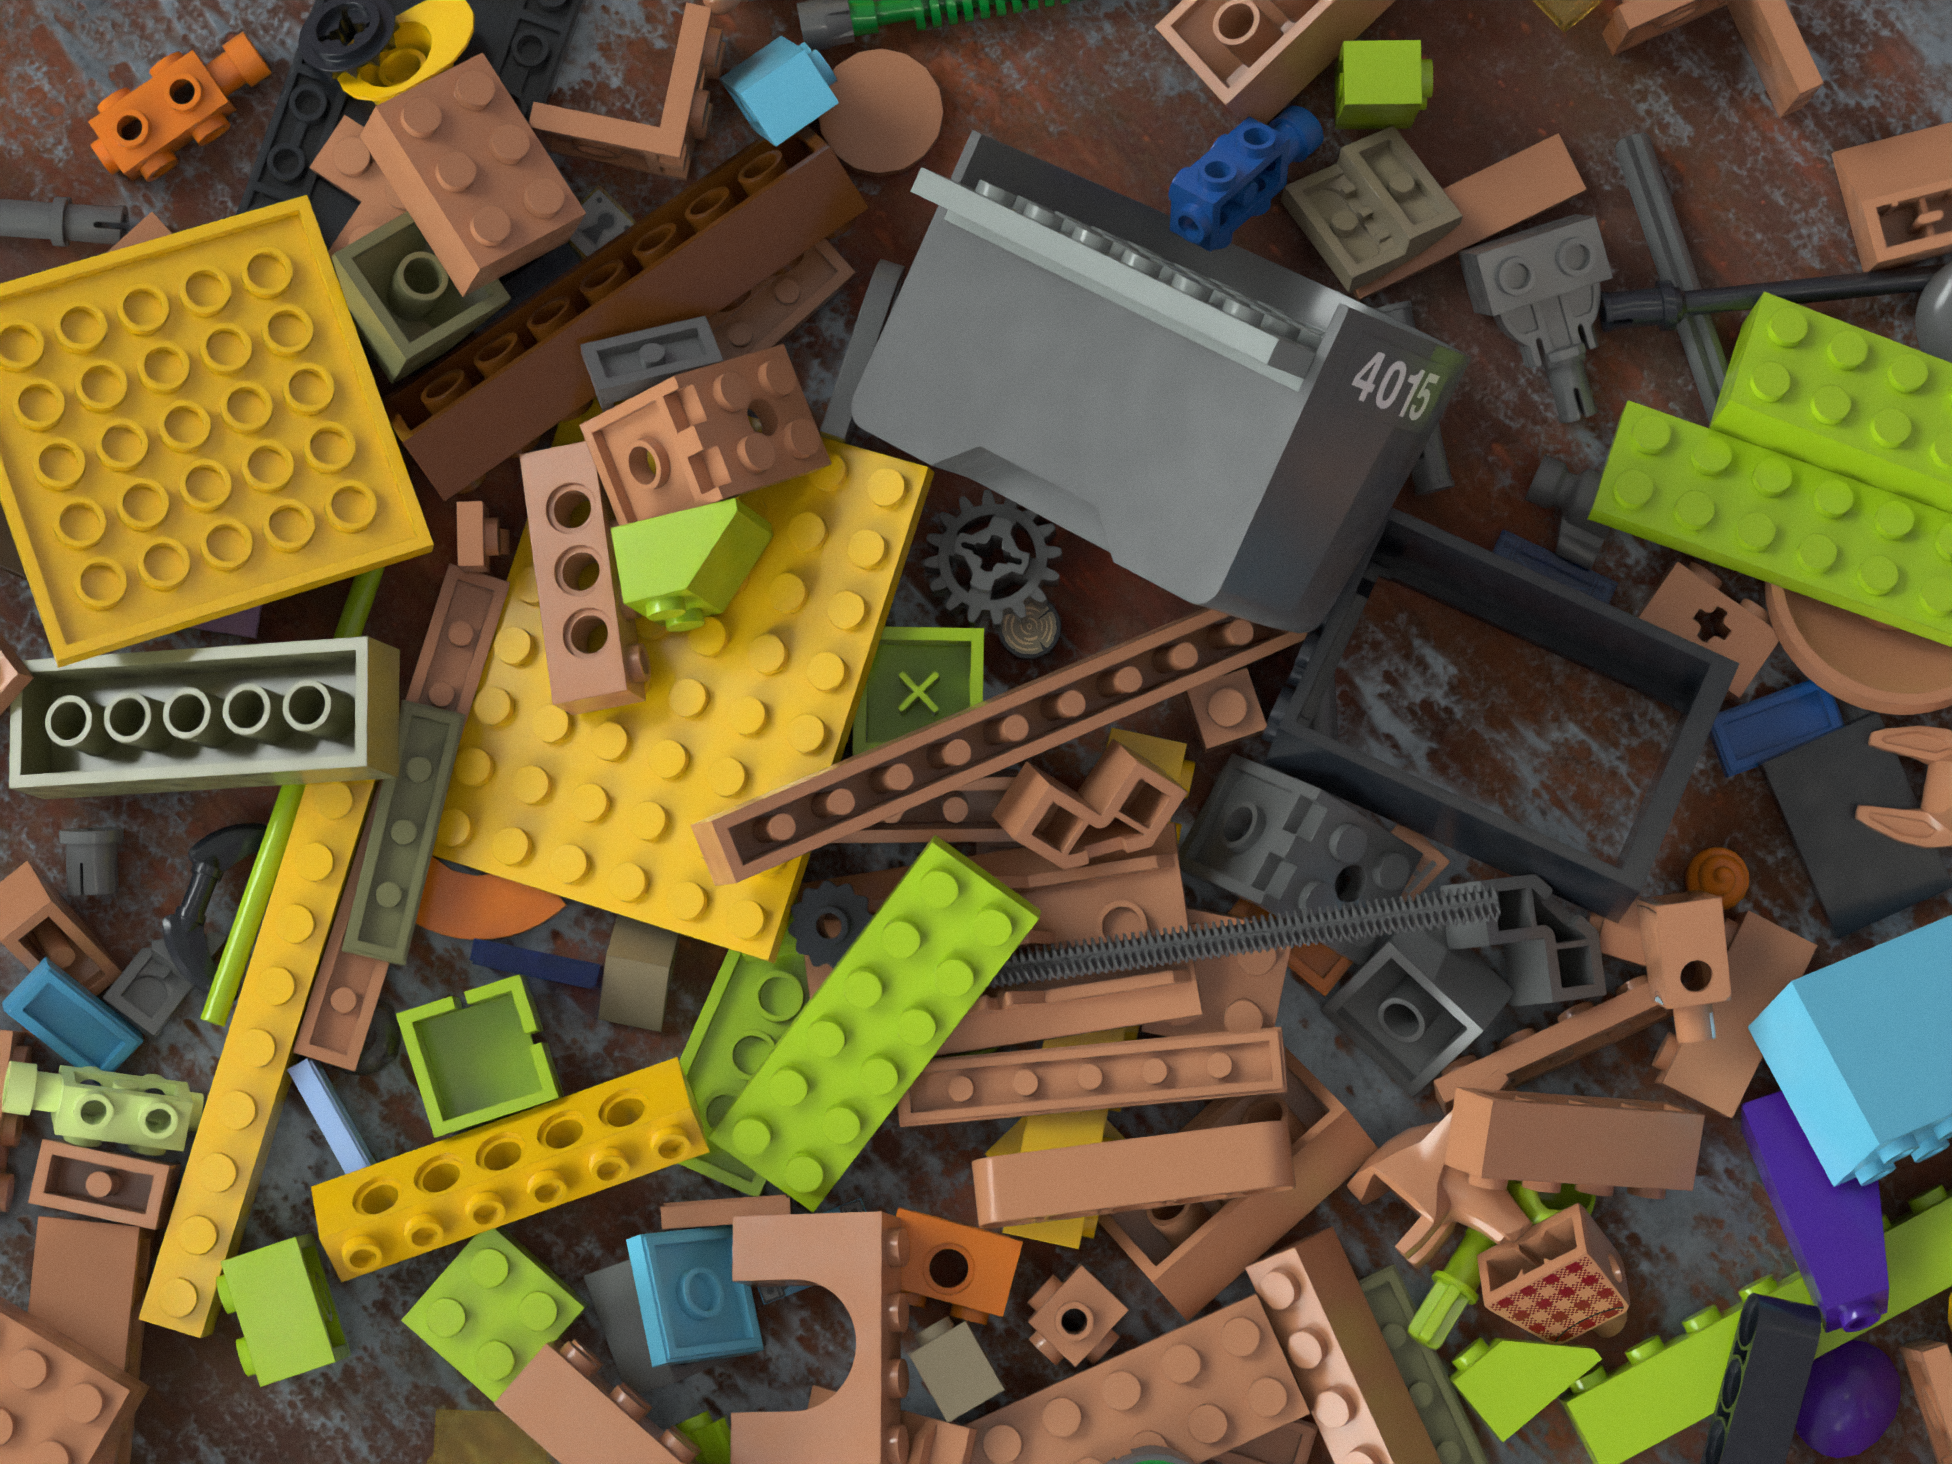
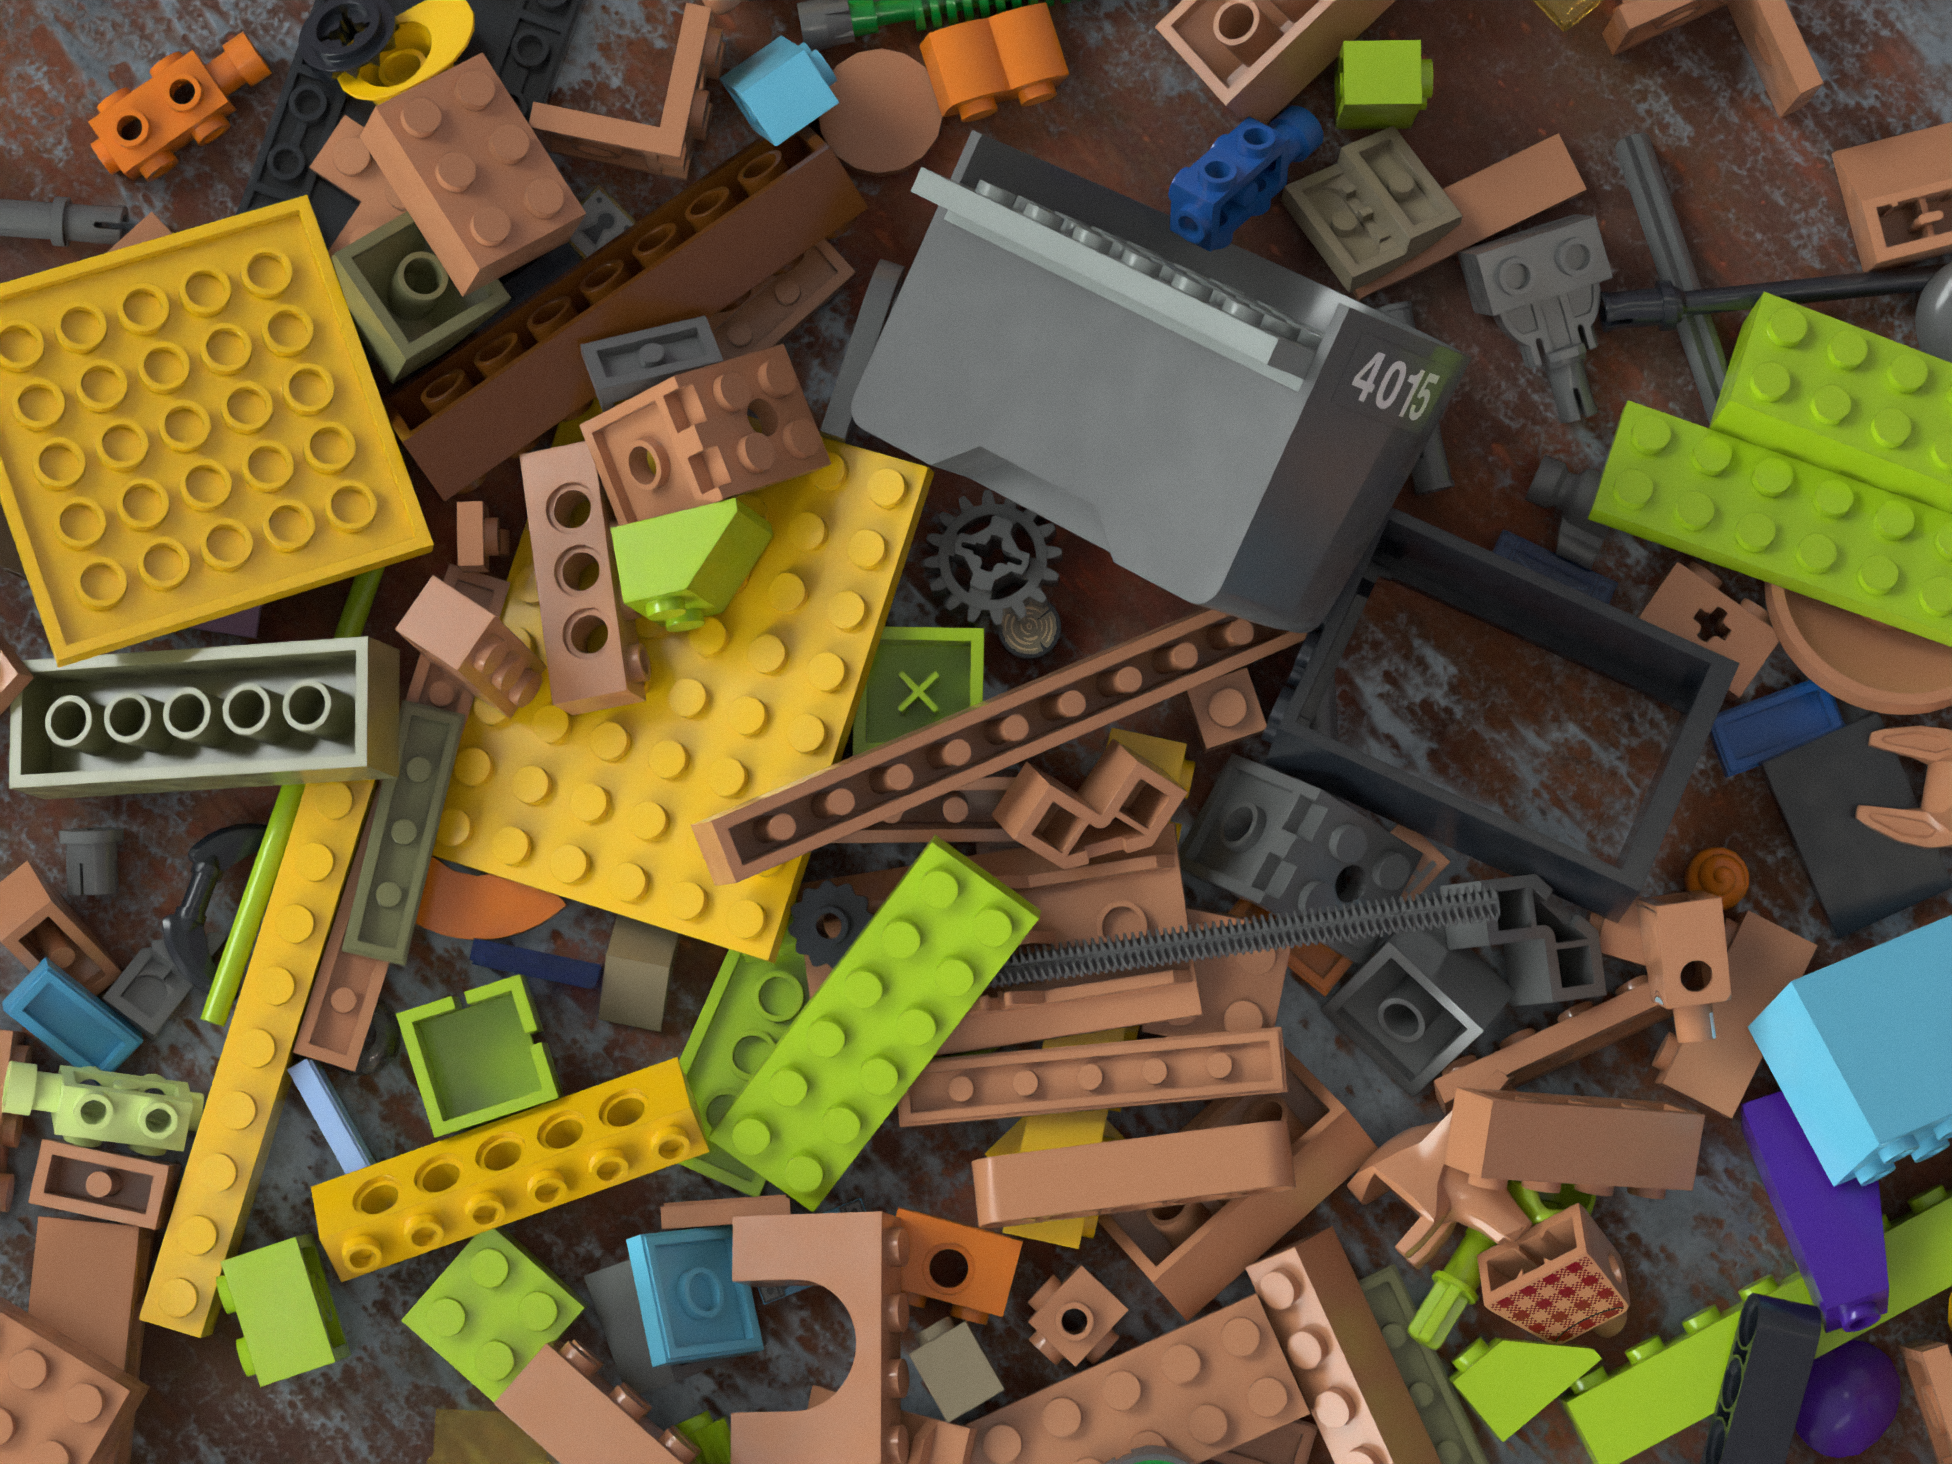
(472, 647): none -> nougat brick
(995, 62): none -> orange brick

